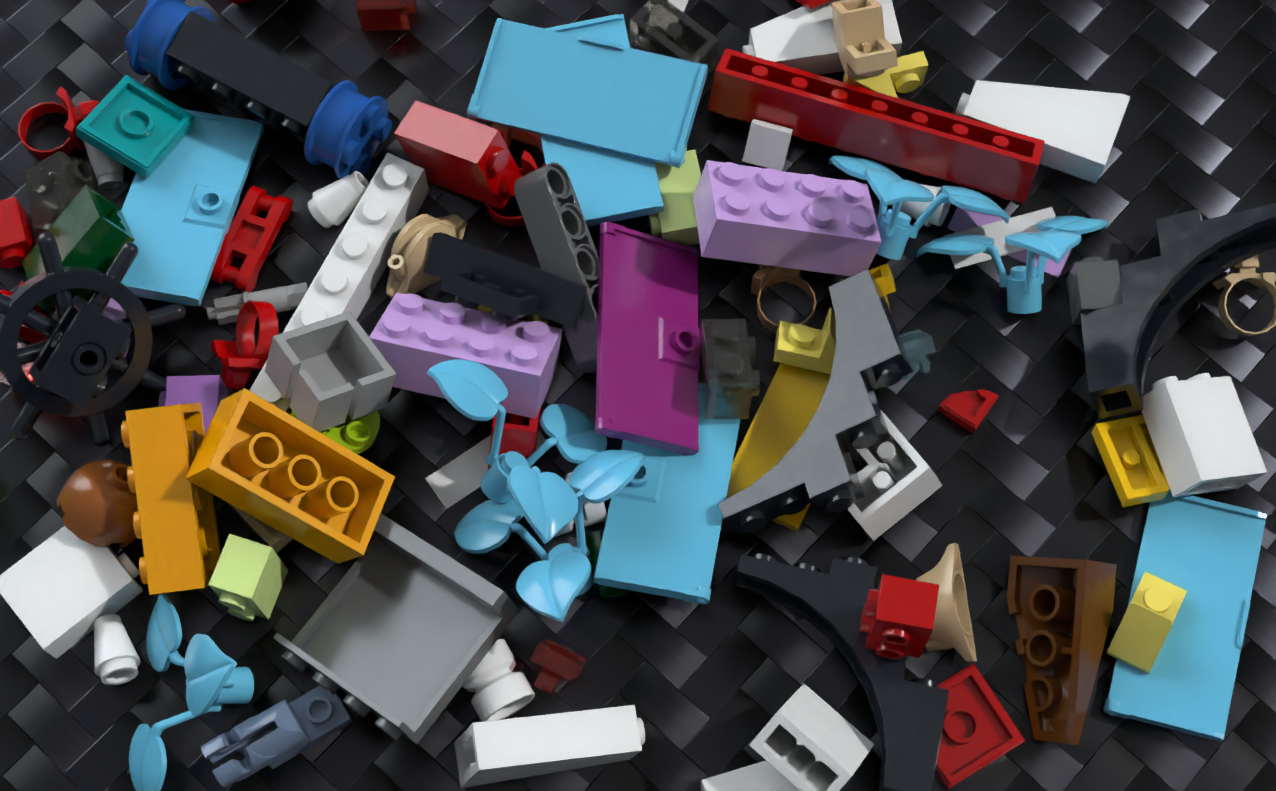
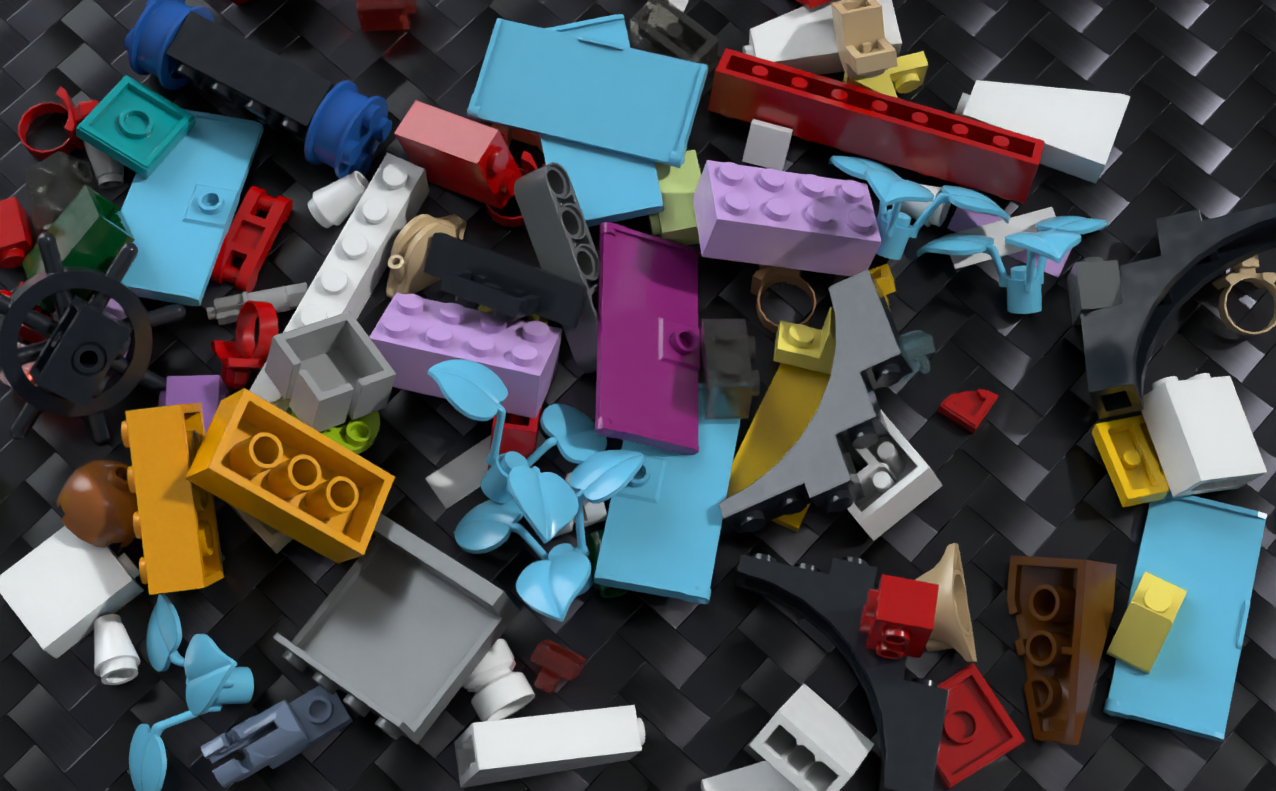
(248, 578): yellowish green brick -> none

